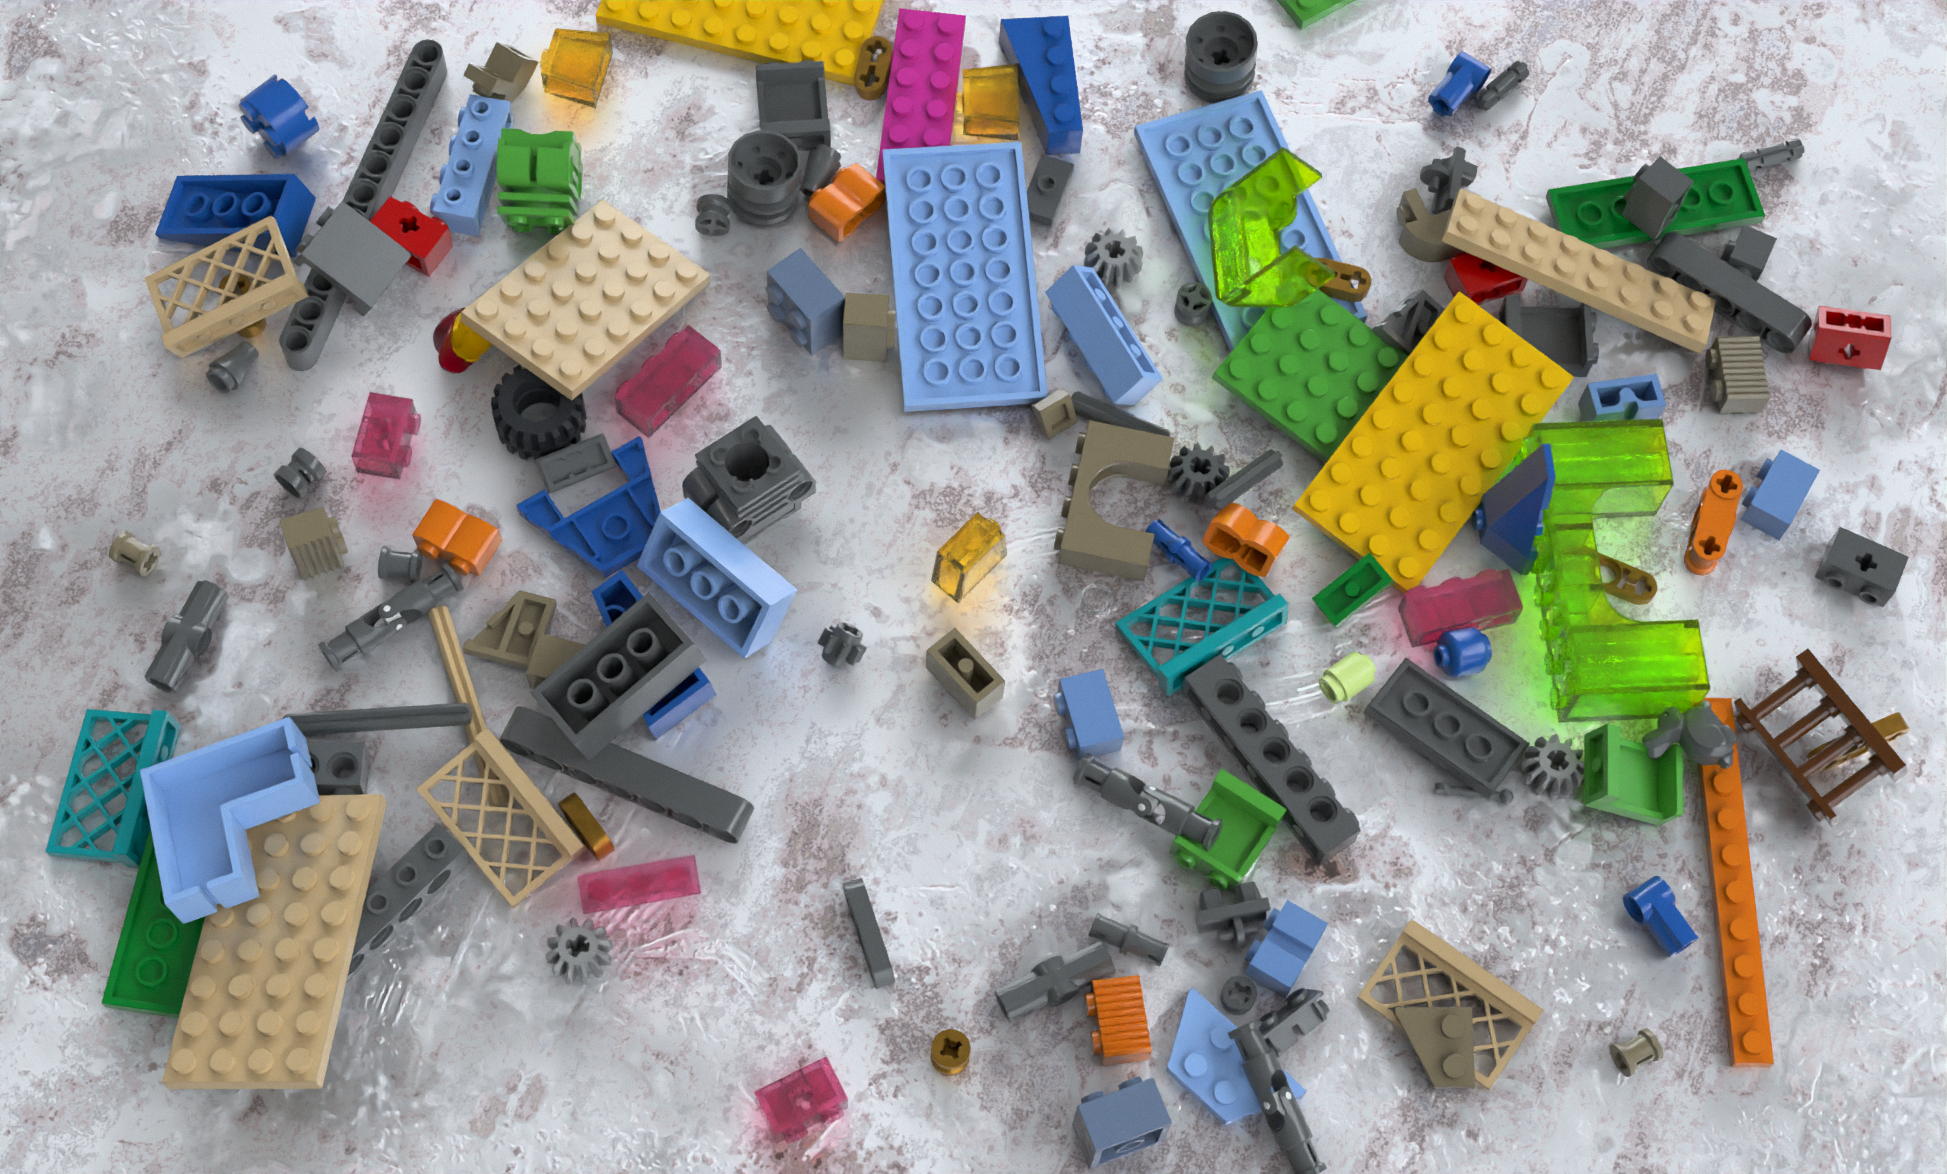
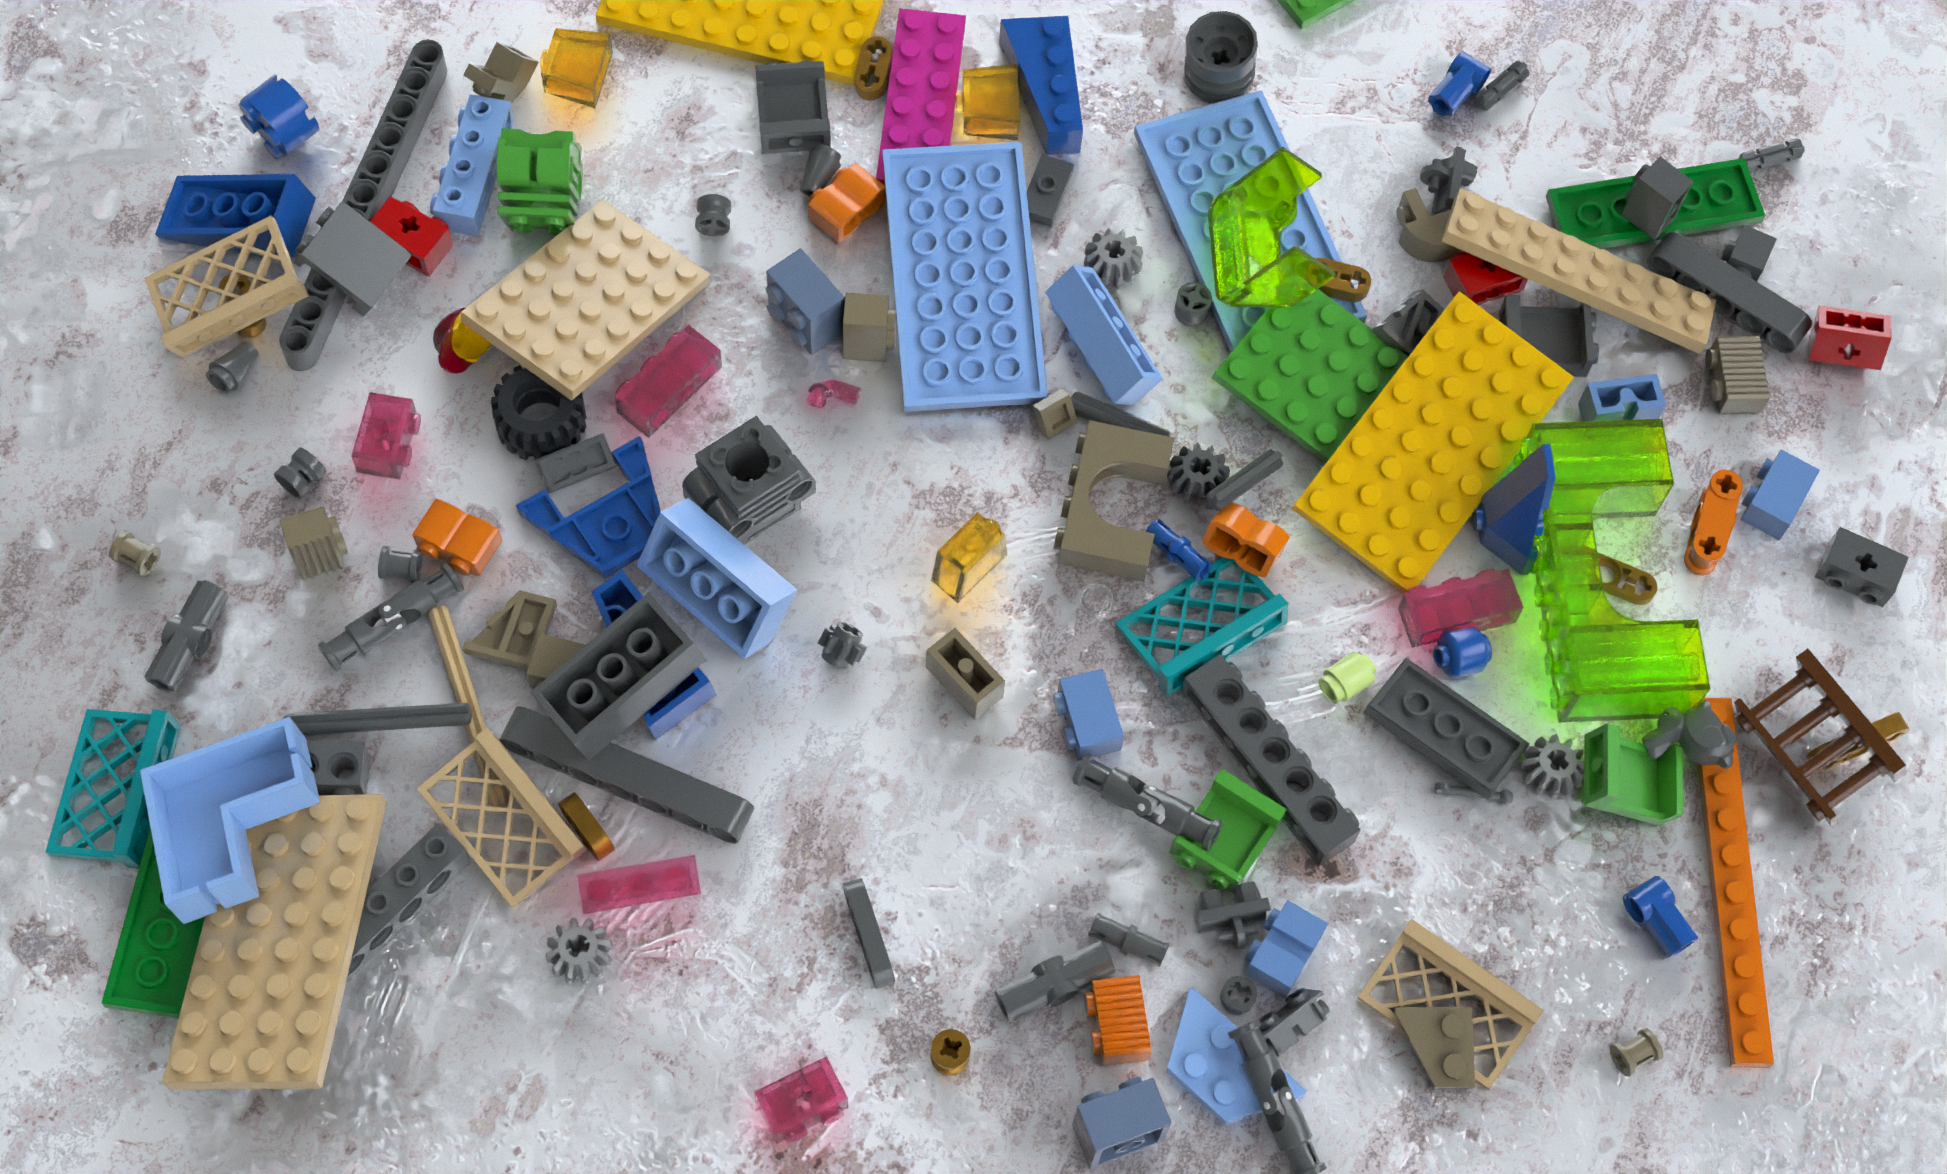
(763, 177): dark grey wheel -> none
(832, 388): none -> clear pink arm
(1352, 590): green plate -> none

